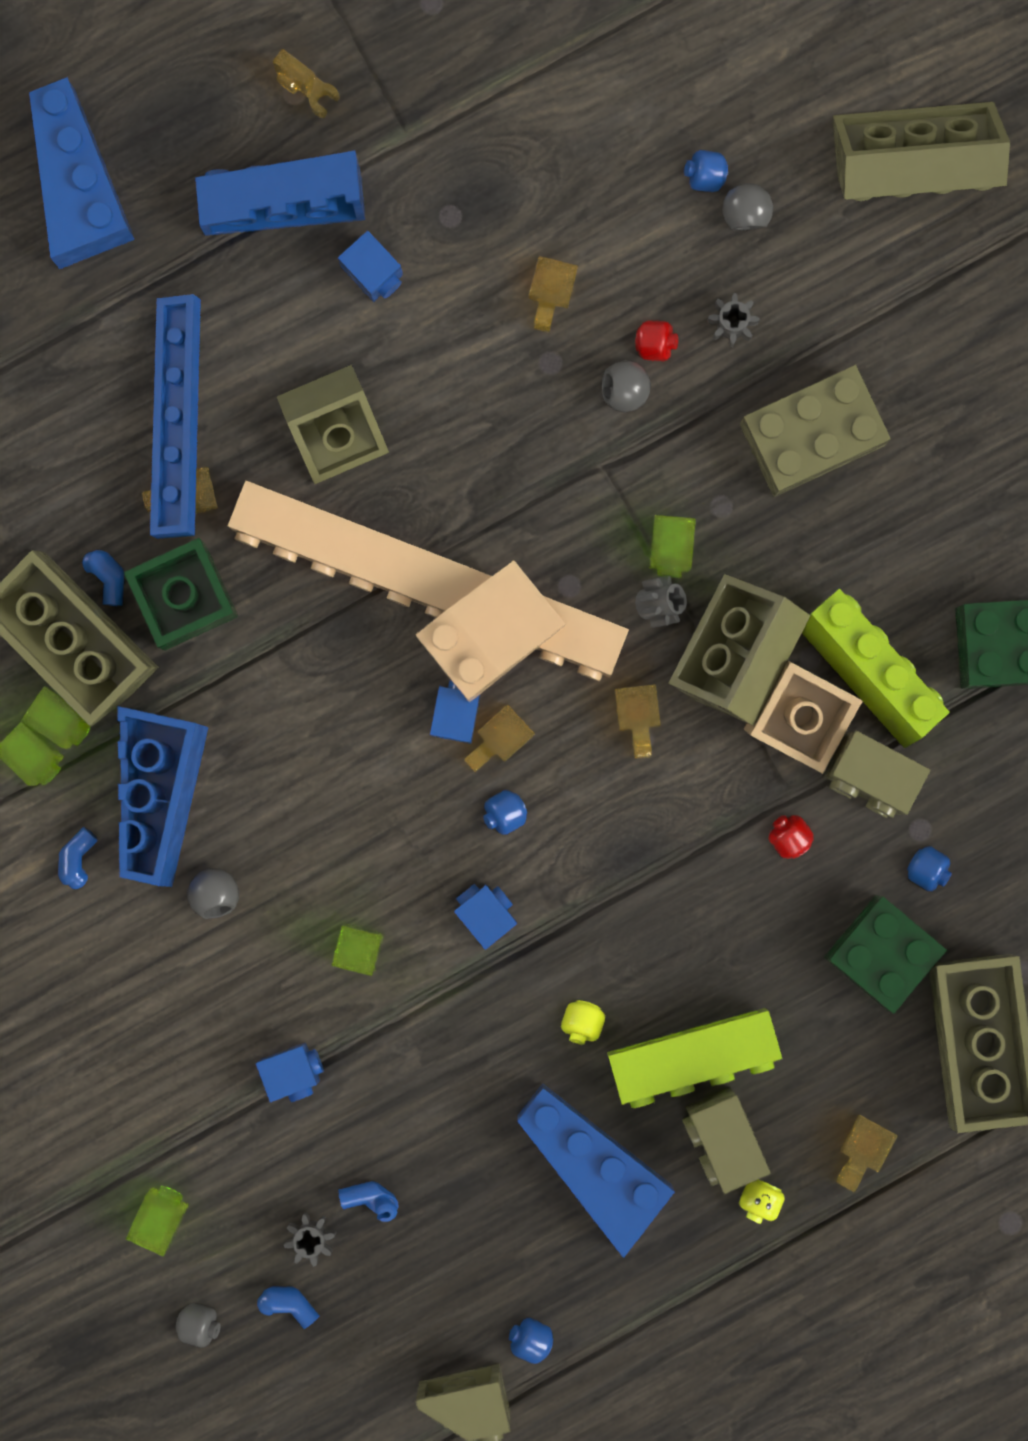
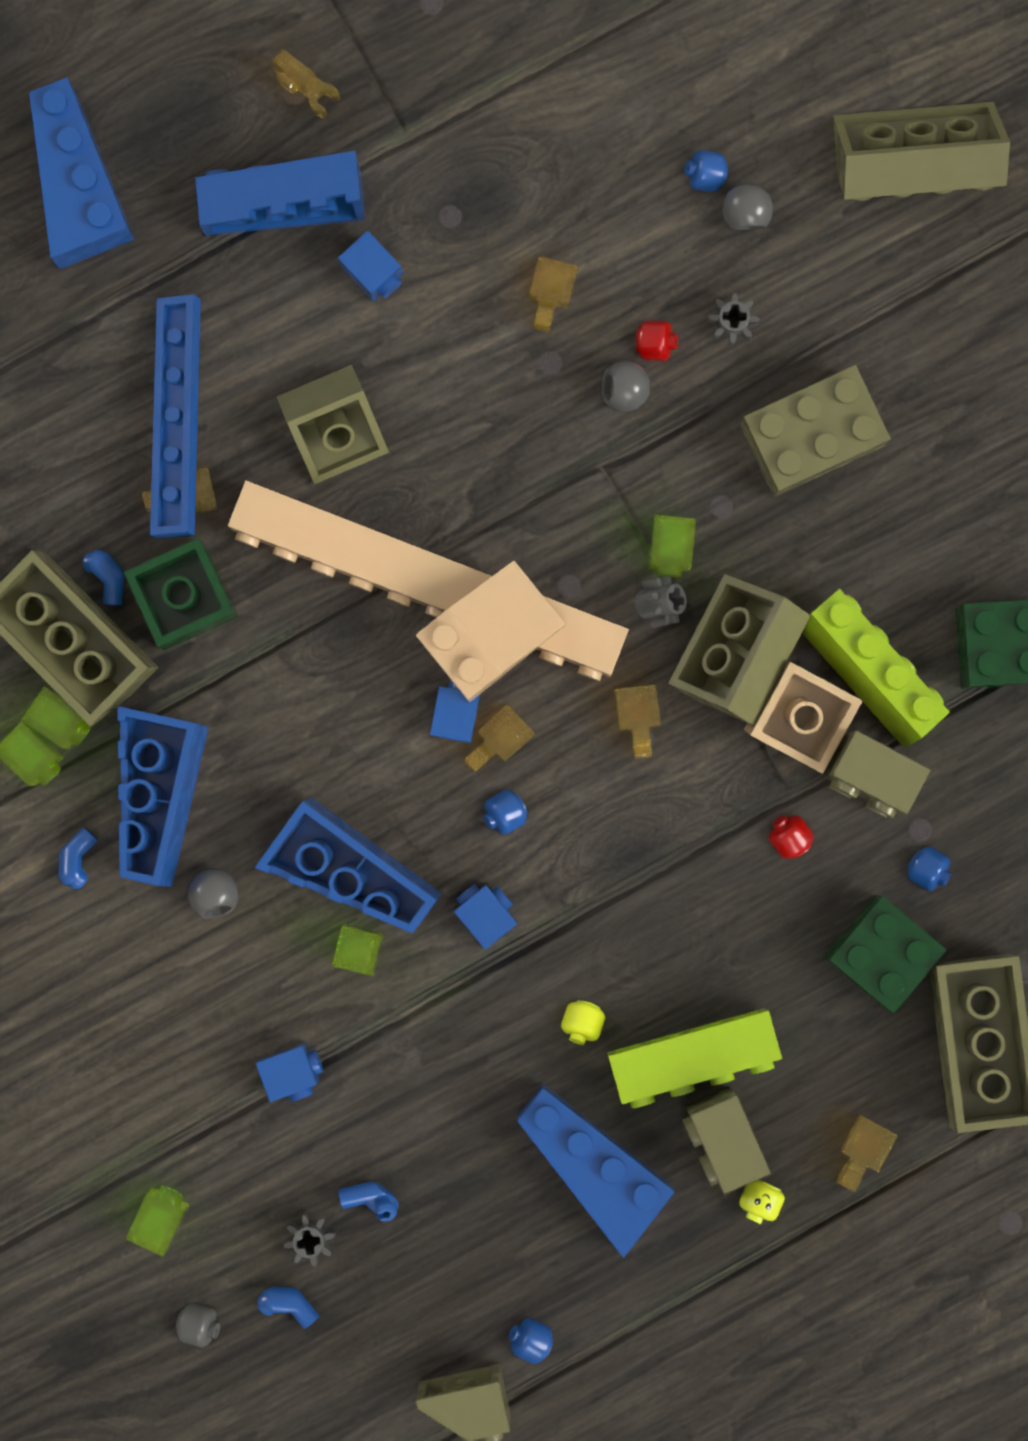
(344, 865): none -> blue wedge

